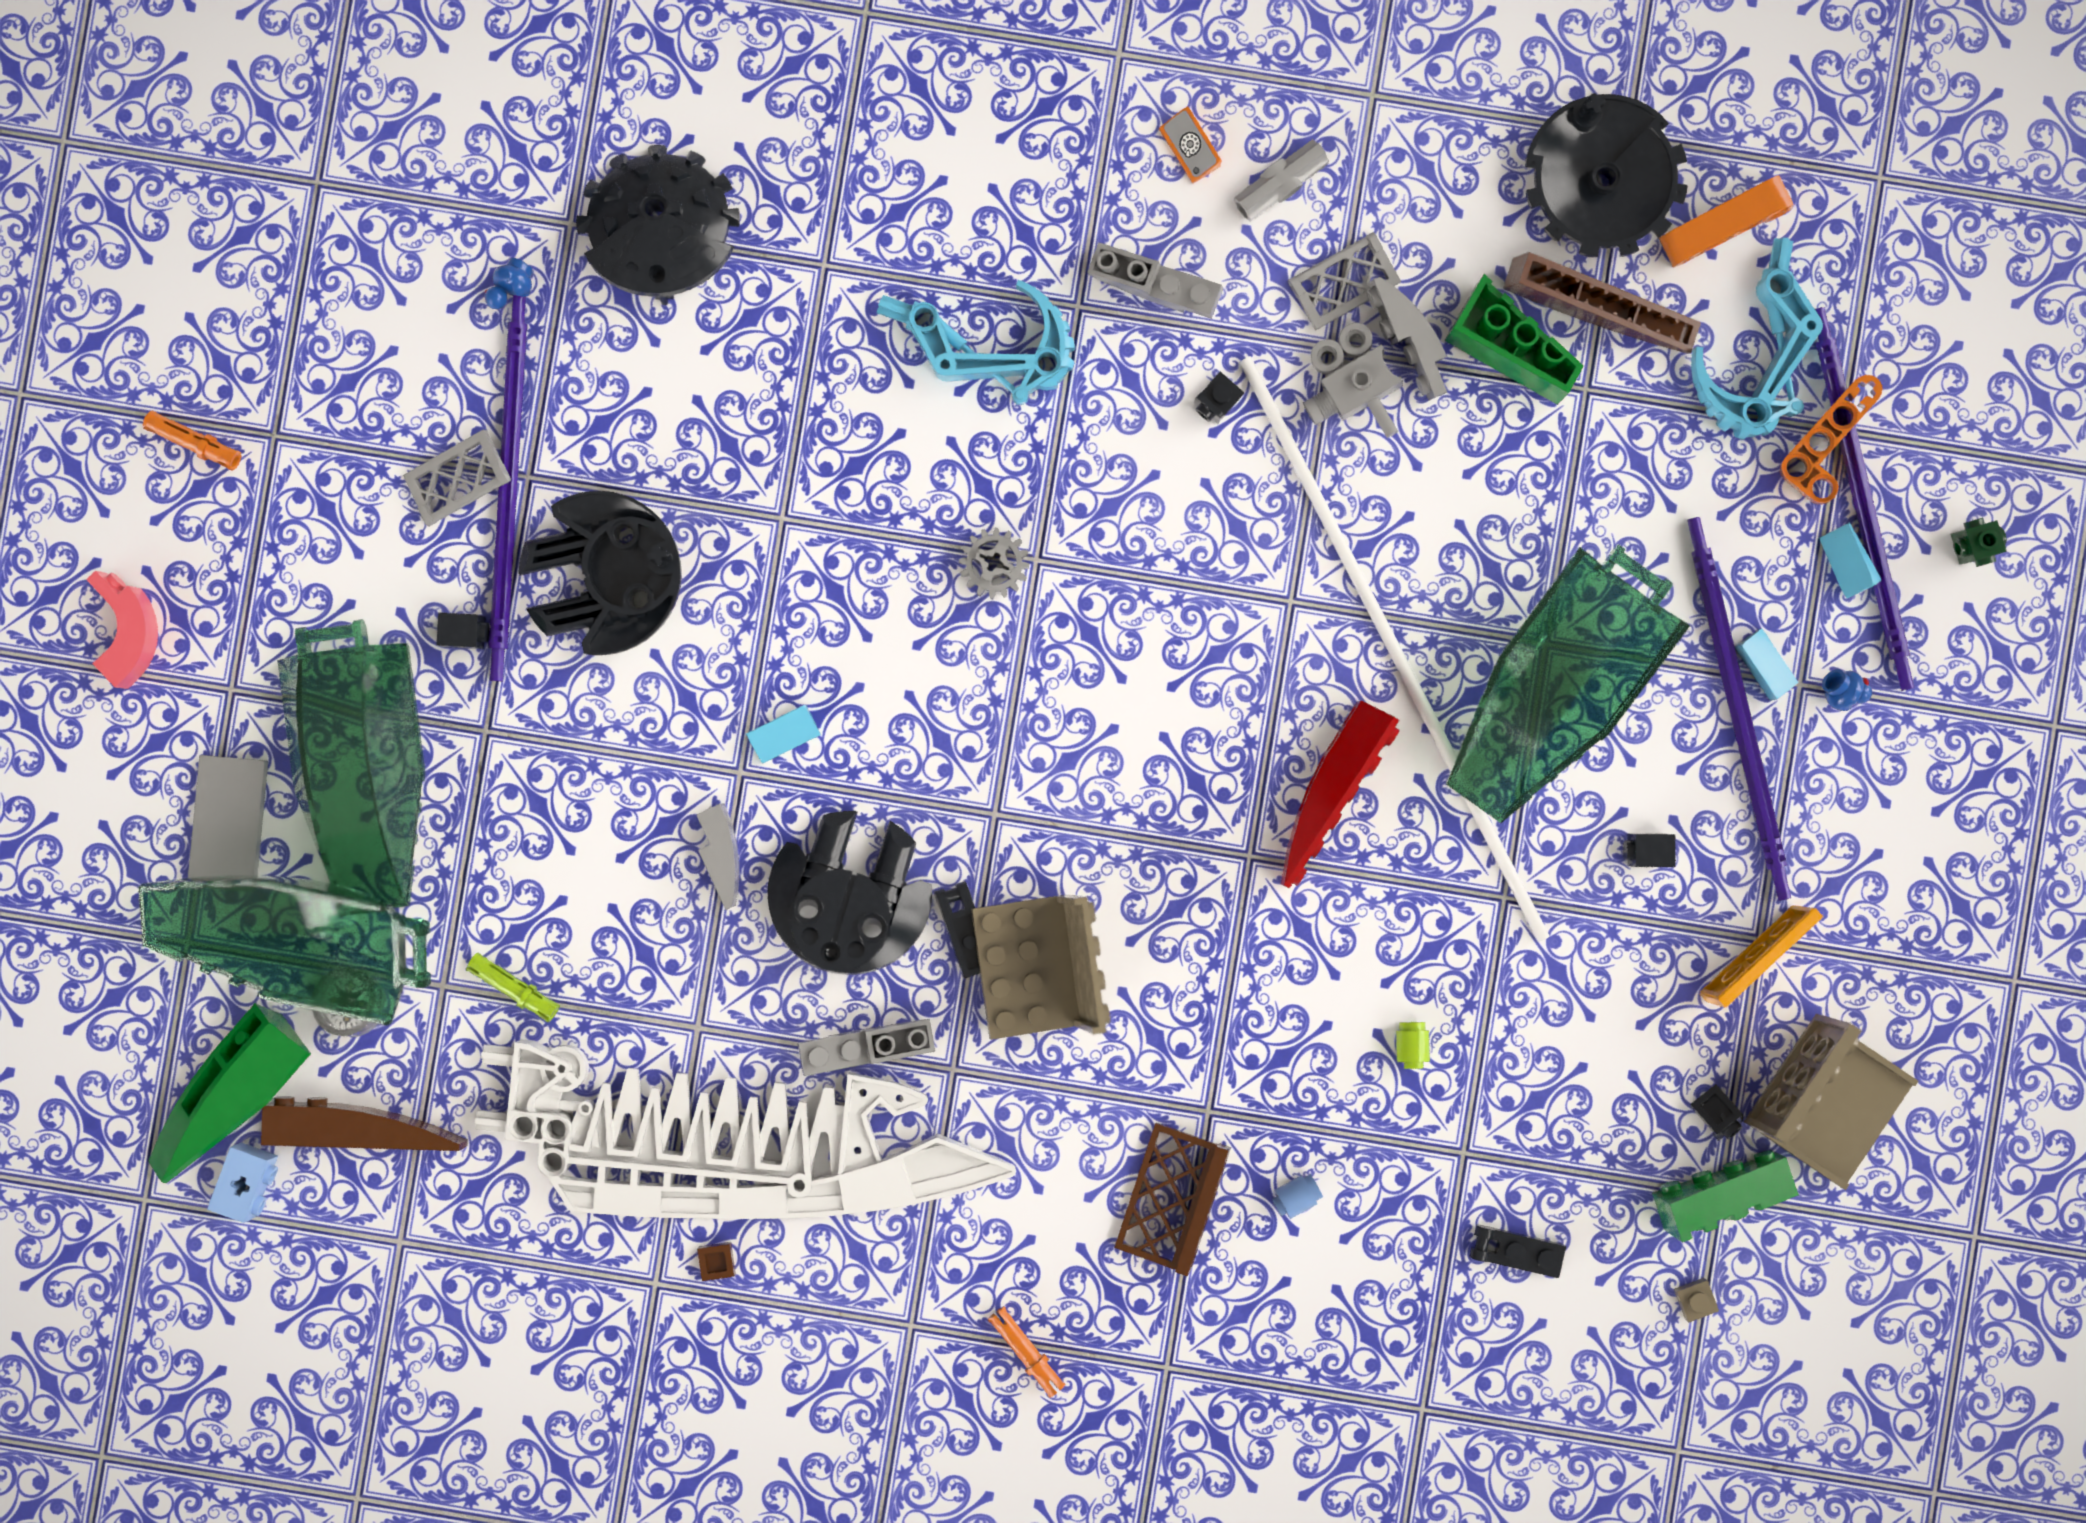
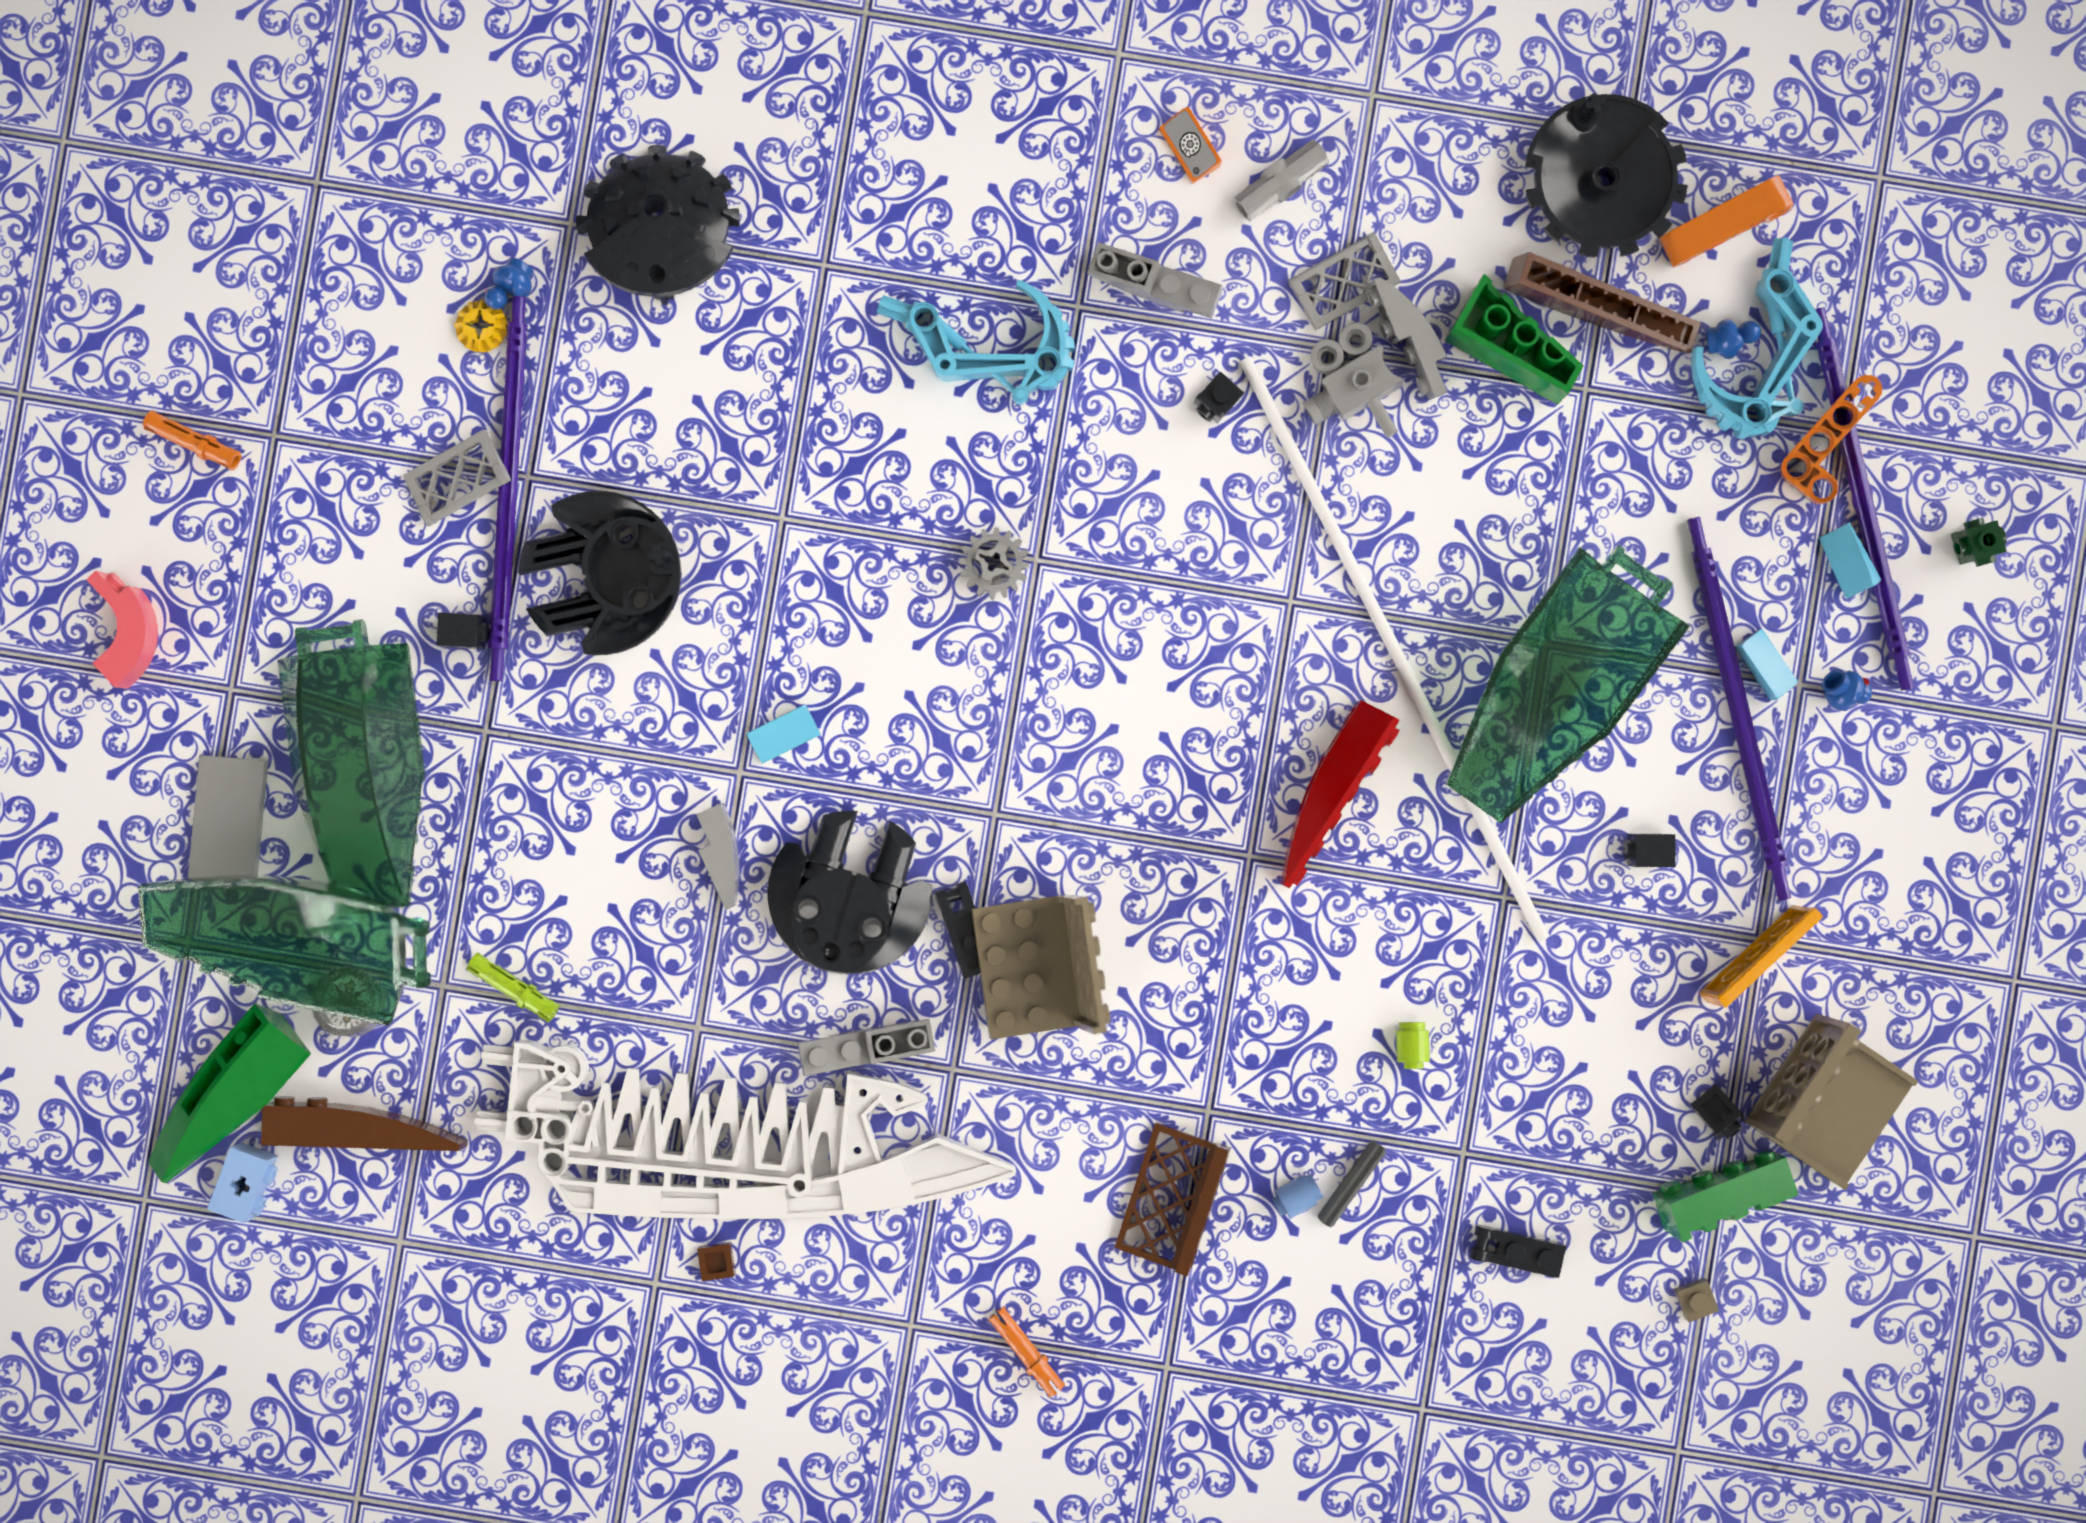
(491, 336): none -> yellow gear
(1351, 1184): none -> dark grey axle
(1728, 339): none -> blue animal

